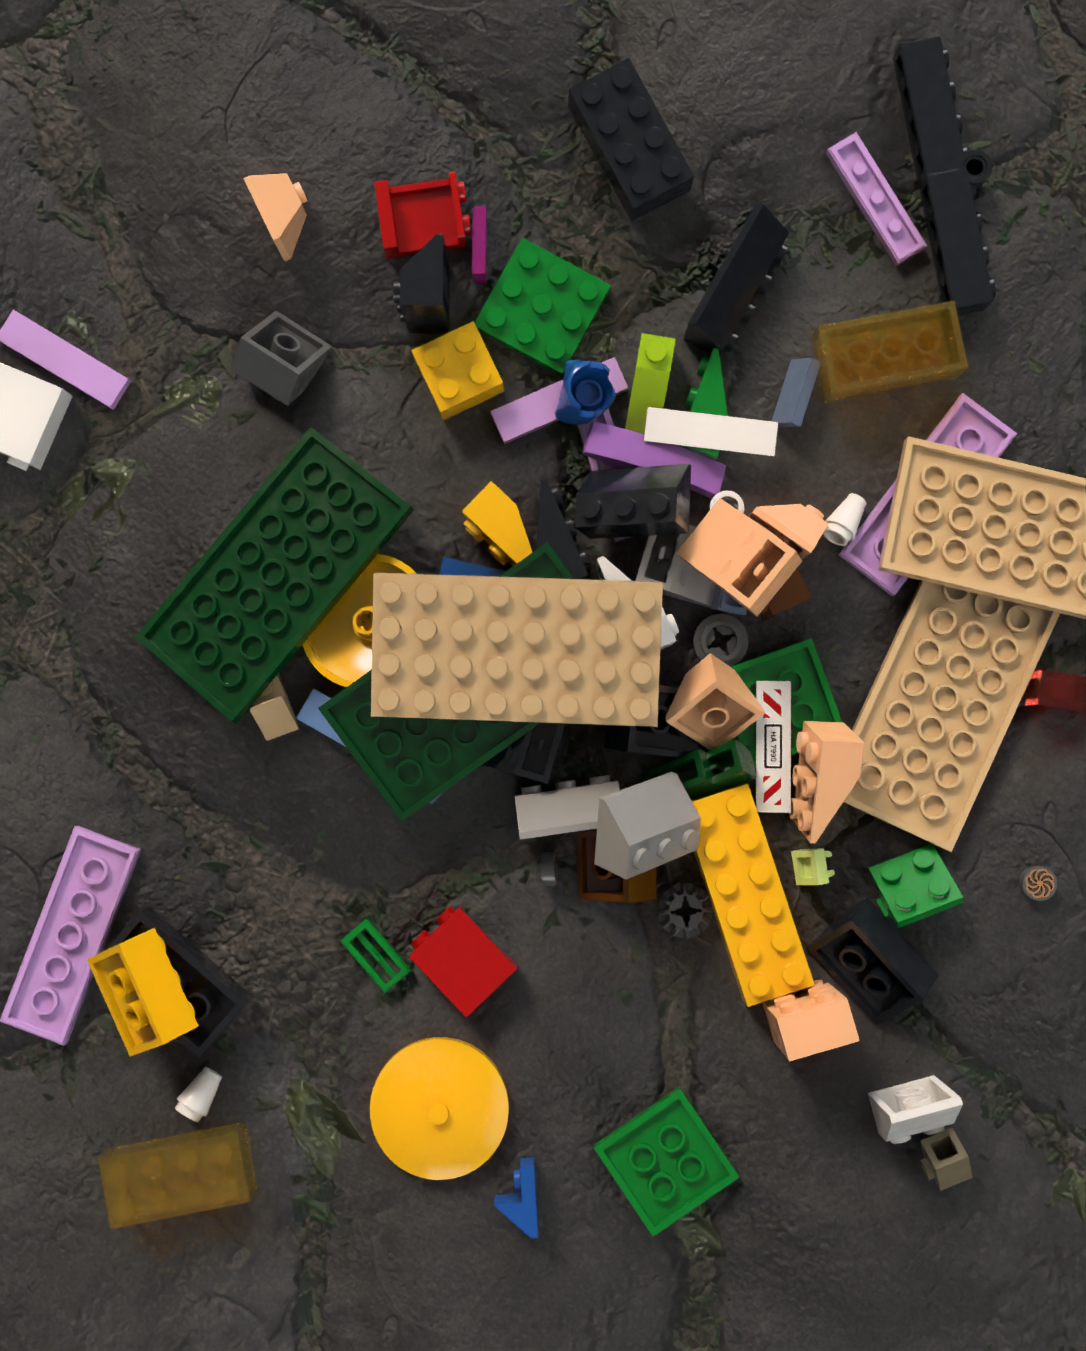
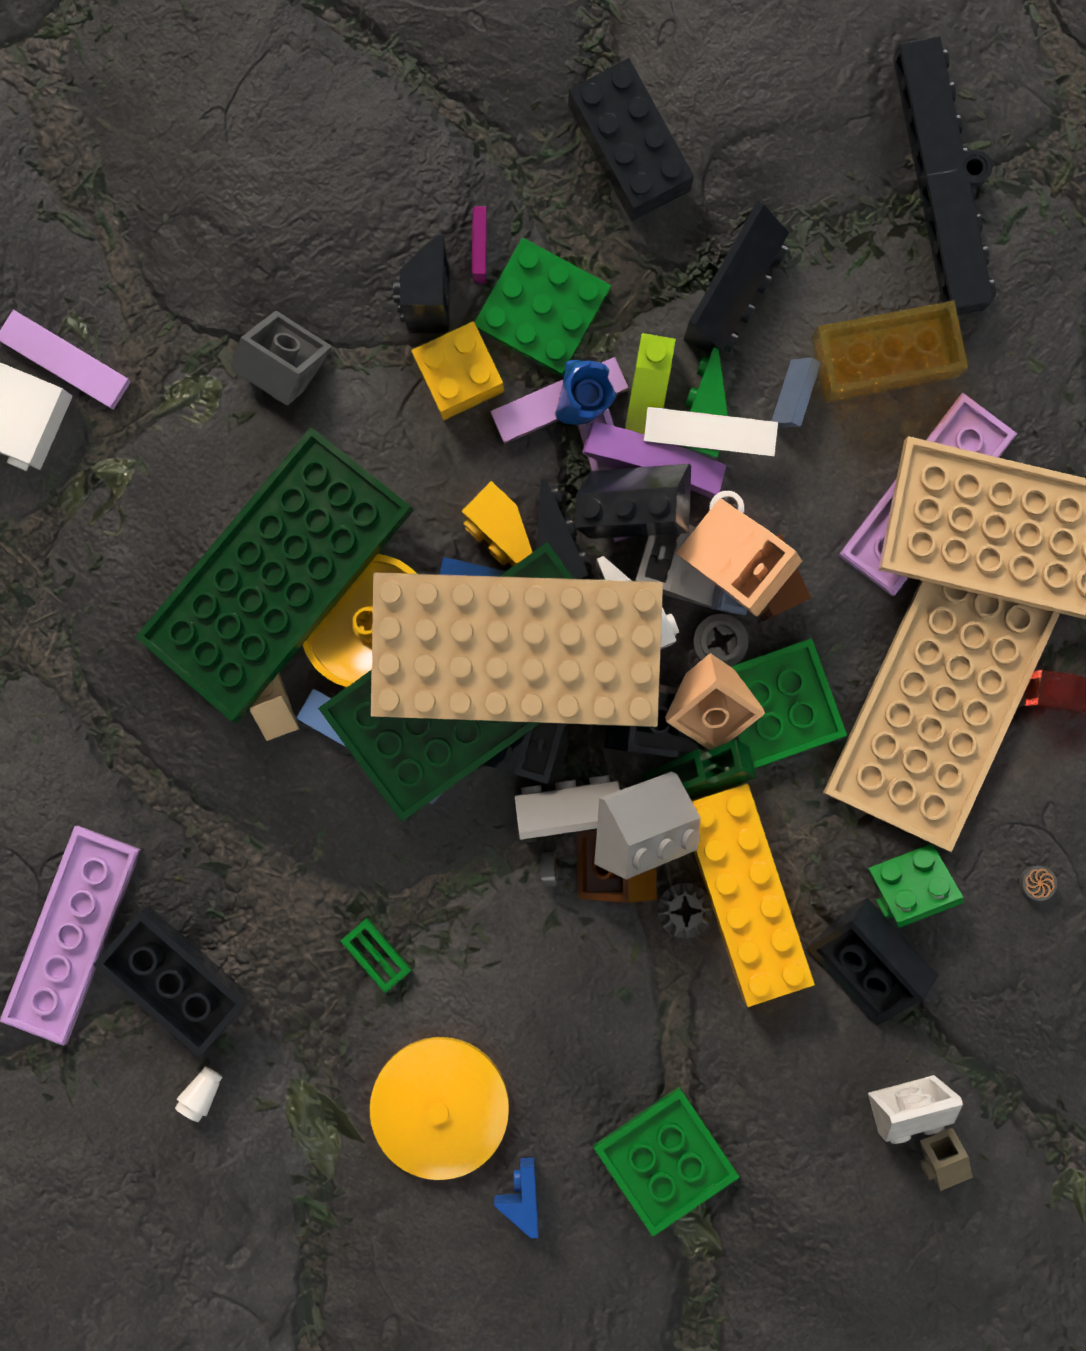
(143, 992): yellow slope -> none
(177, 1175): clear yellow brick -> none
(280, 208): light nougat slope -> none
(419, 211): red panel -> none
(461, 960): red panel -> none
(773, 747): white sticker -> none
(797, 524): light nougat slope -> none
(810, 1021): light nougat brick -> none
(811, 866): yellowish green tile -> none
(825, 774): light nougat slope -> none
(845, 520): white cone -> none
(876, 199): lavender tile -> none

